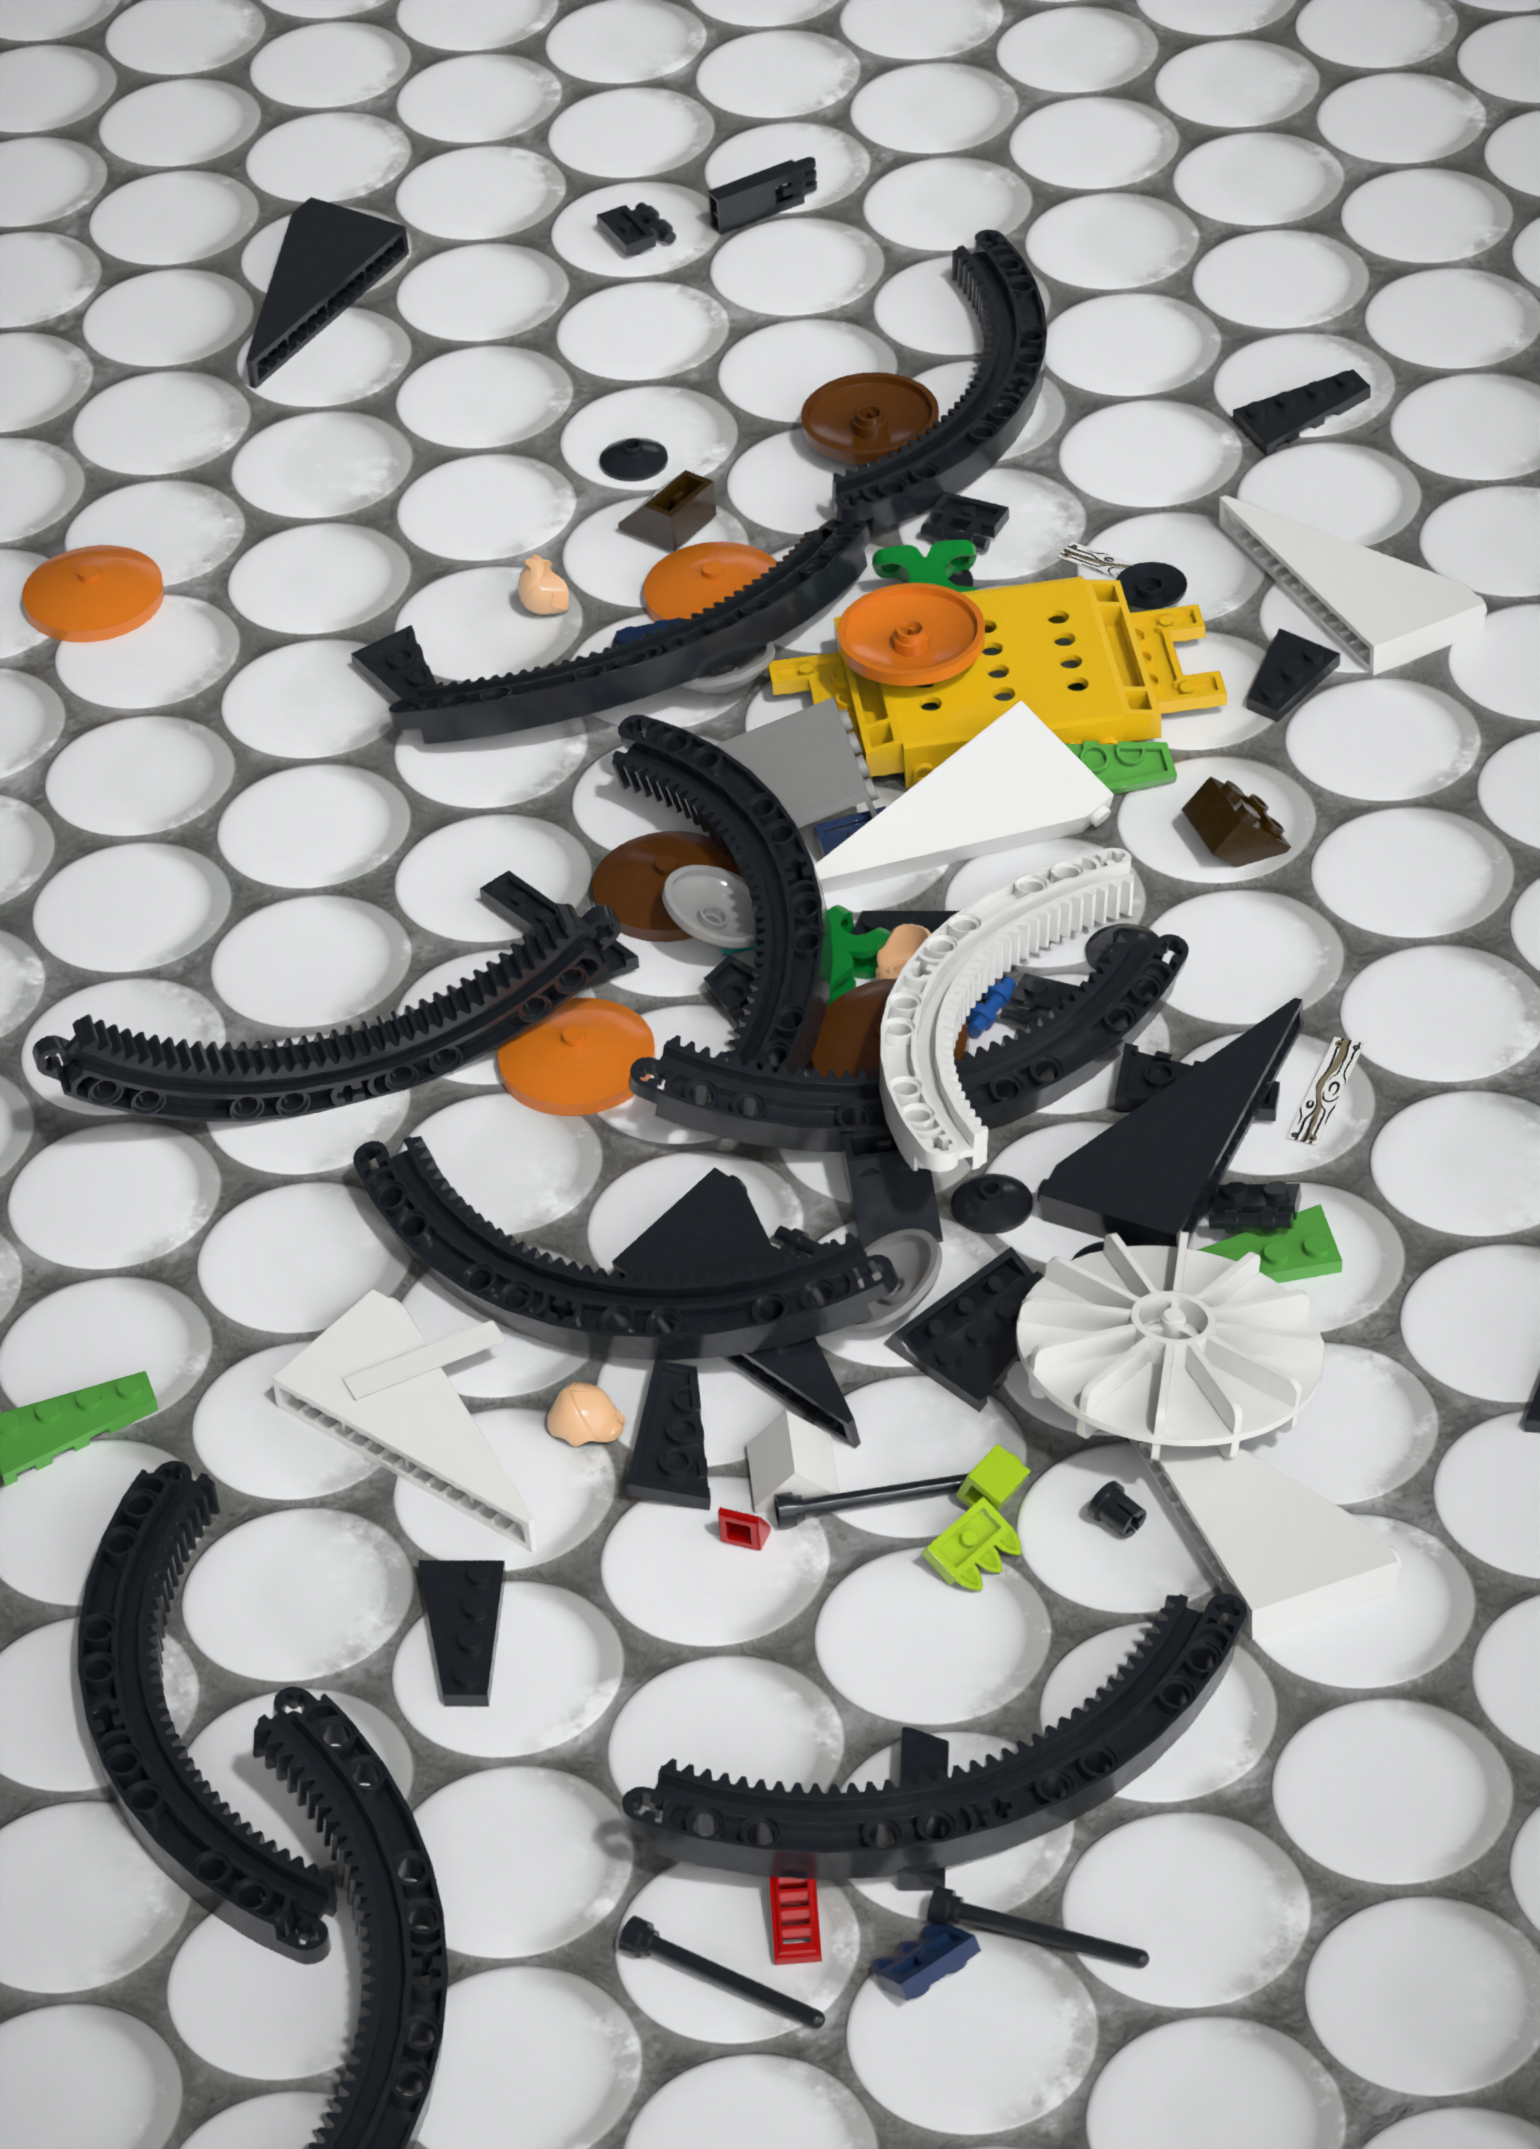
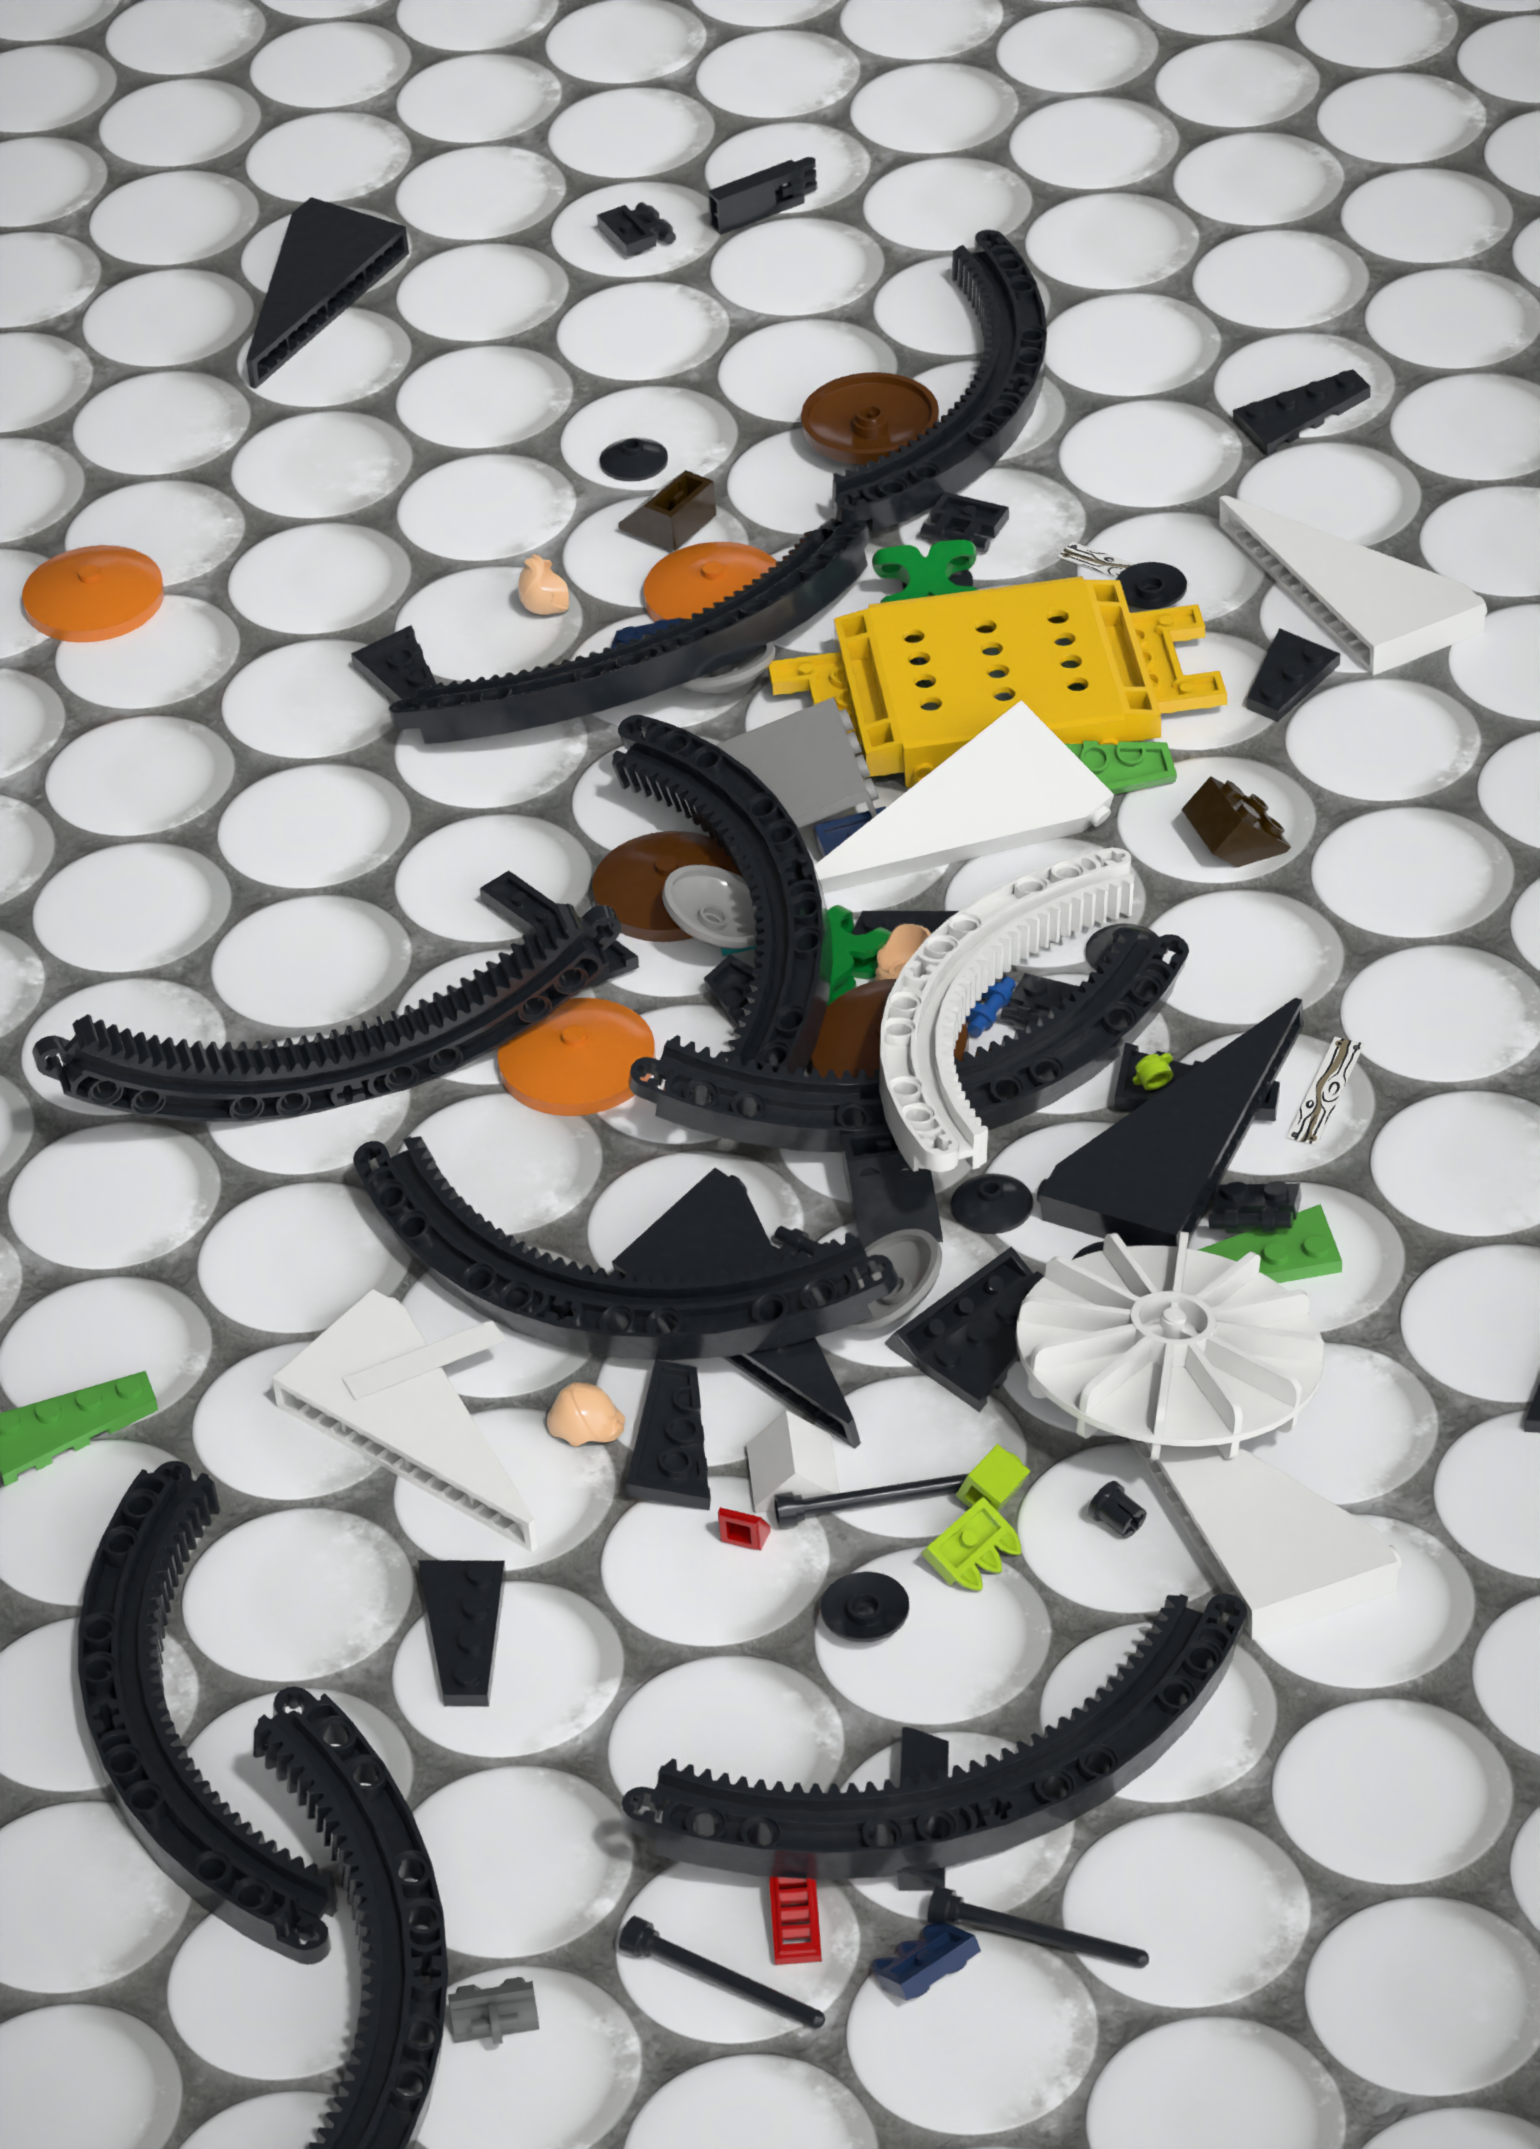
(493, 2010): none -> dark grey hips
(865, 1606): none -> black dish
(911, 634): orange dish -> none
(1153, 1071): none -> lime plate

